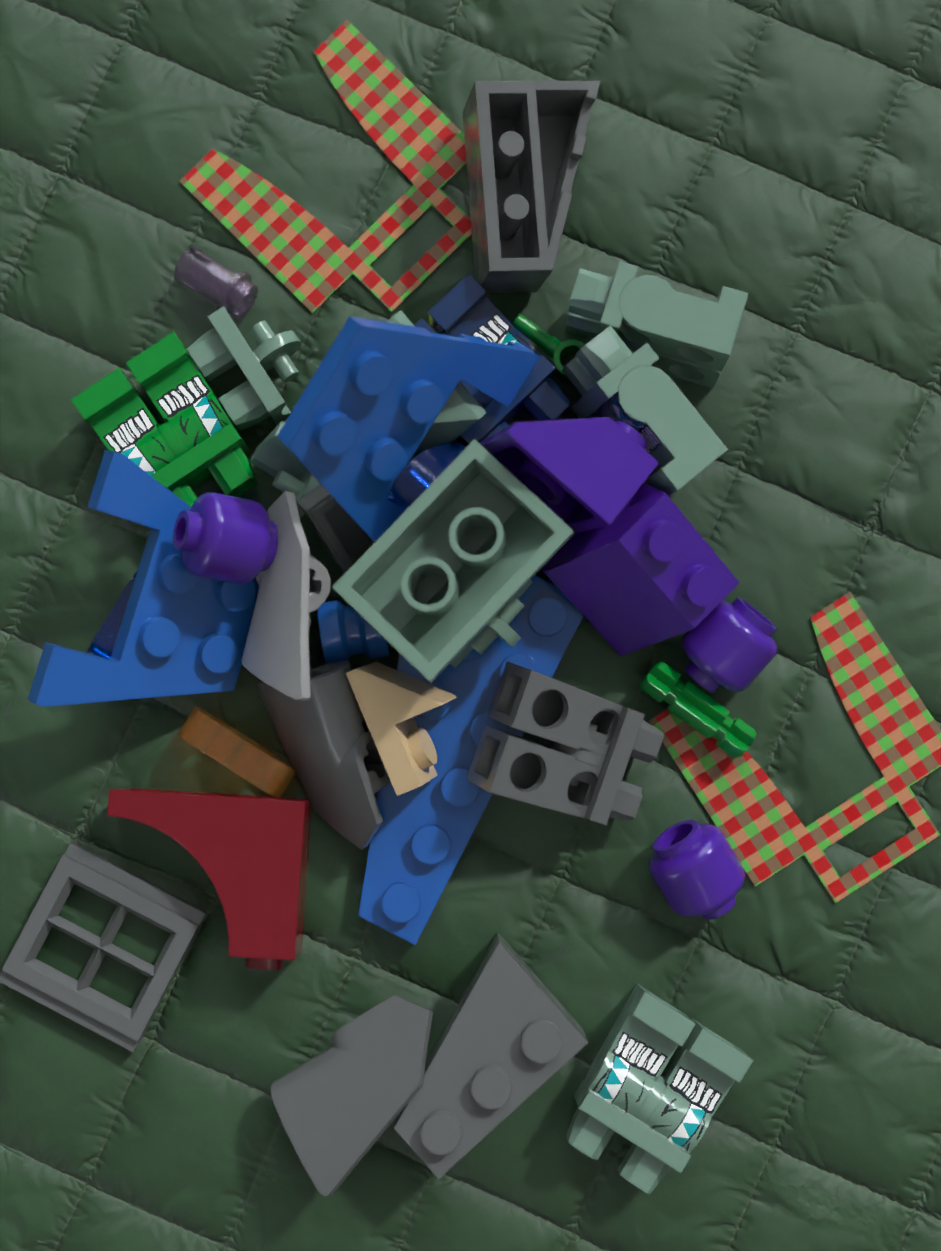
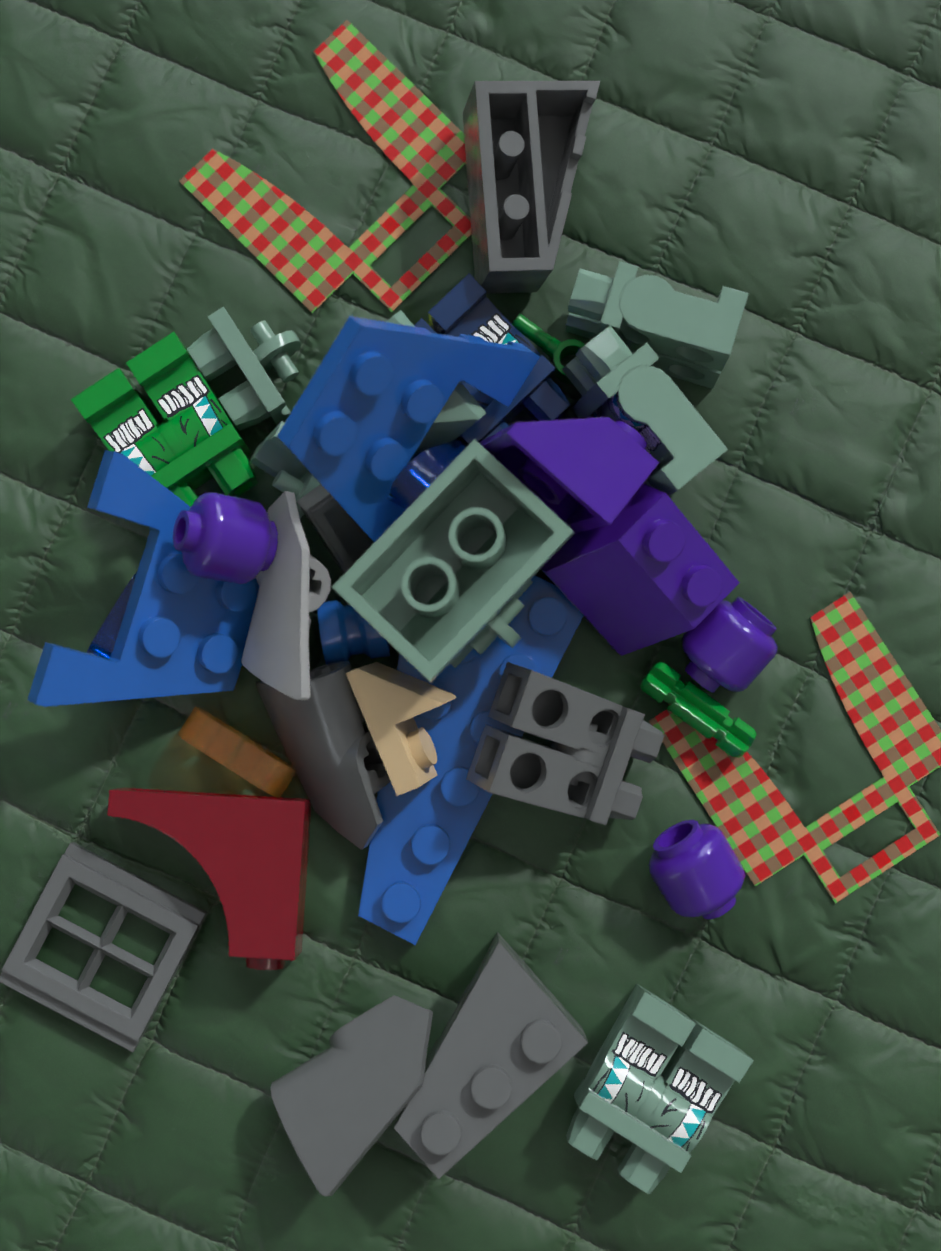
(216, 282): clear purple pin -> none

